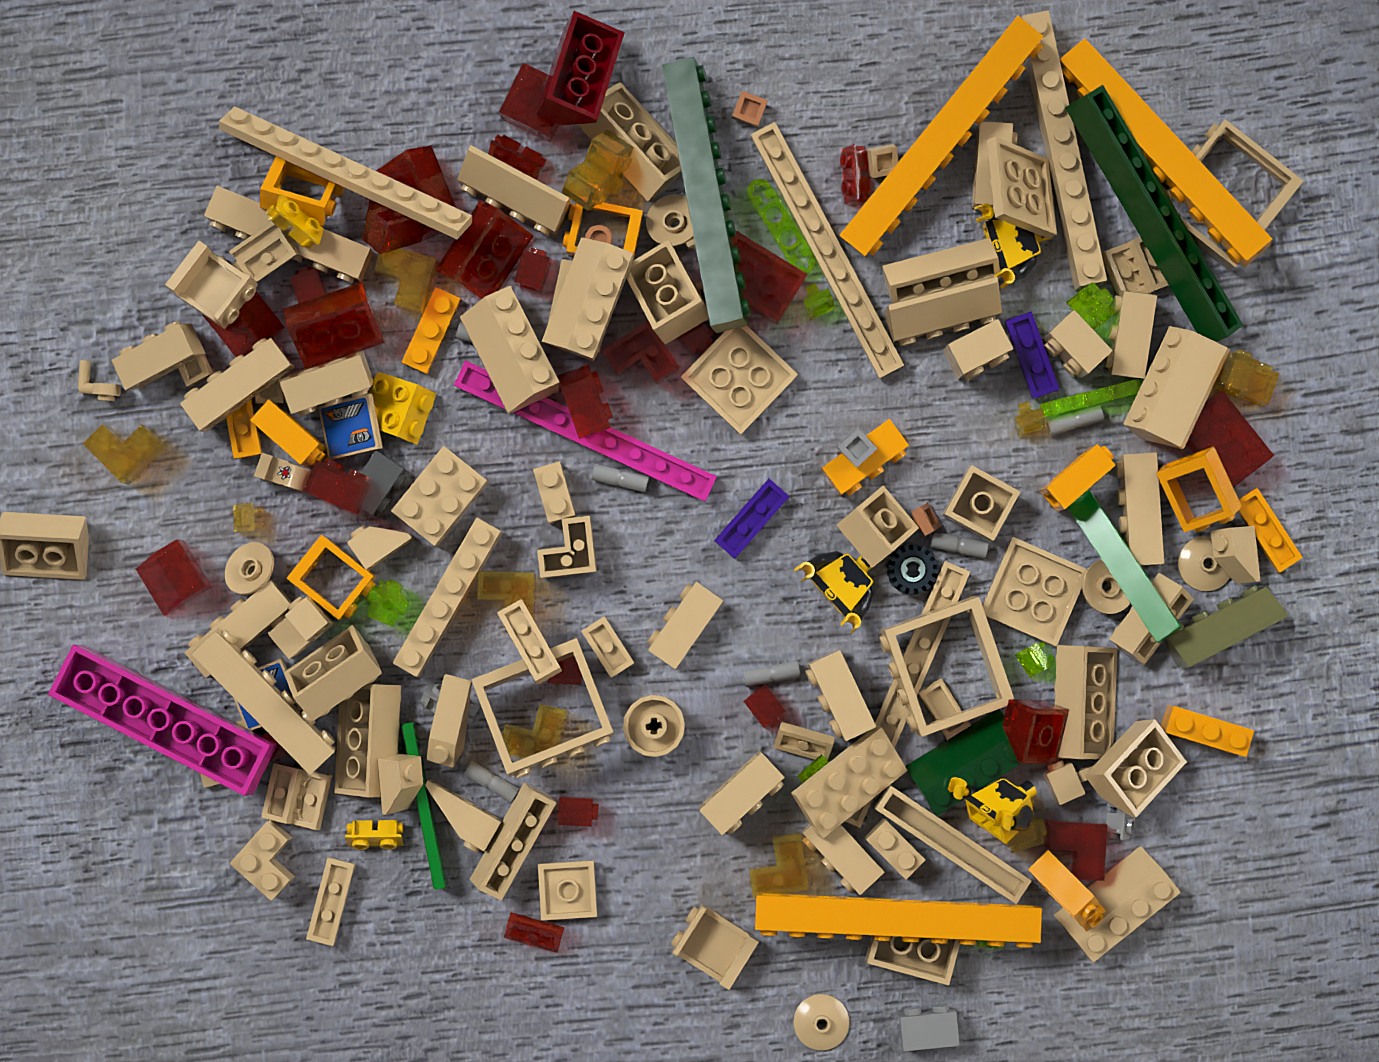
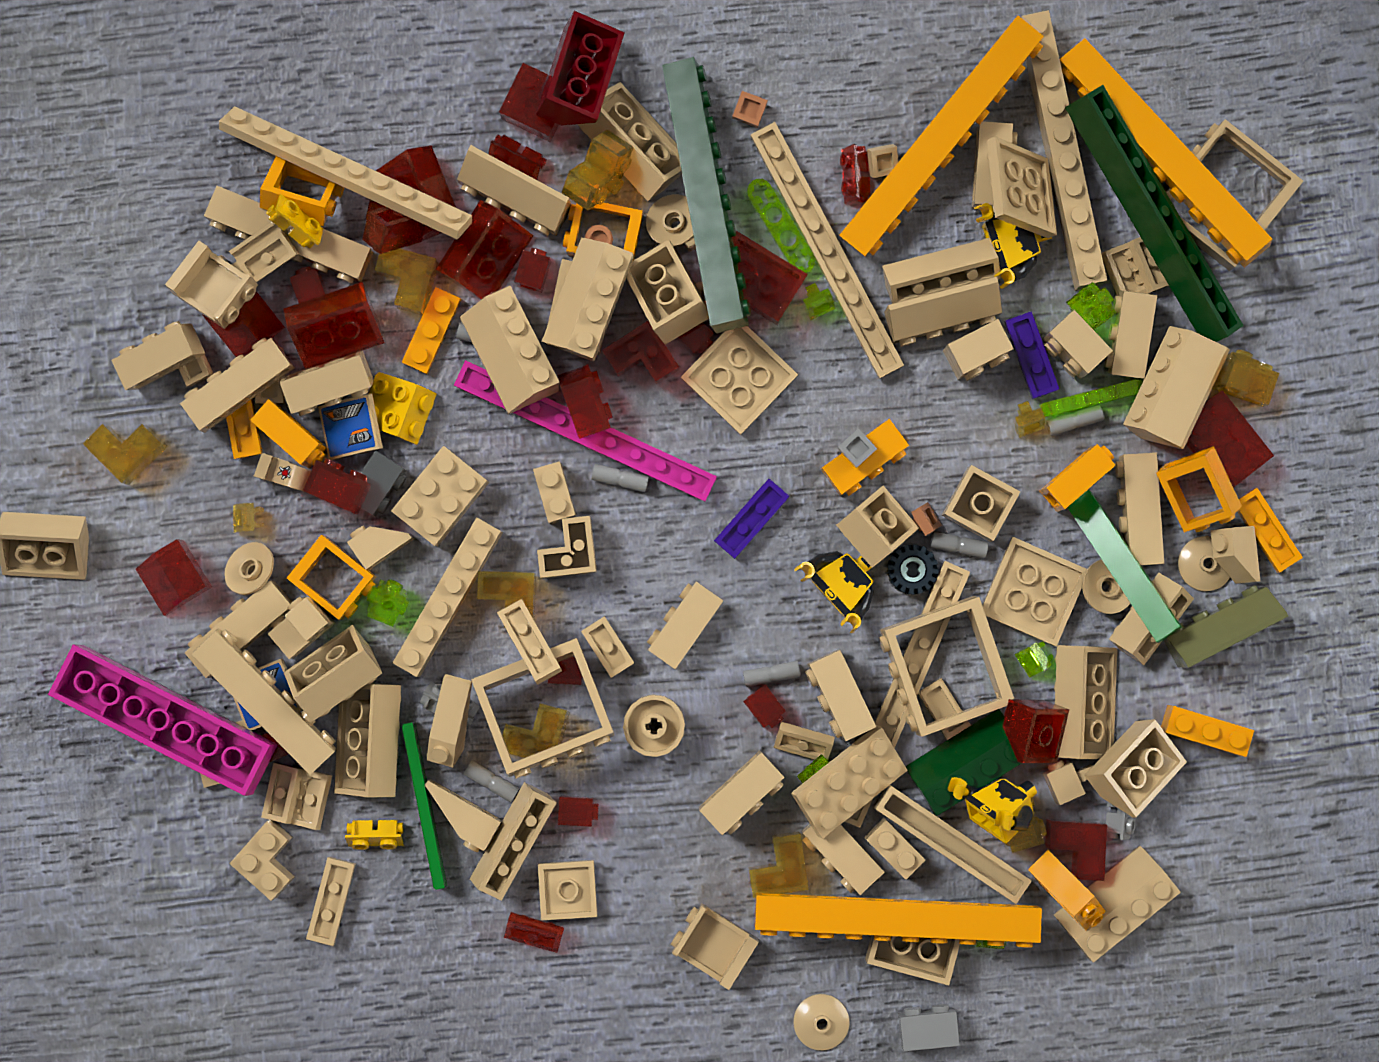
(105, 391): tan plate -> none
(399, 781): tan slope -> none

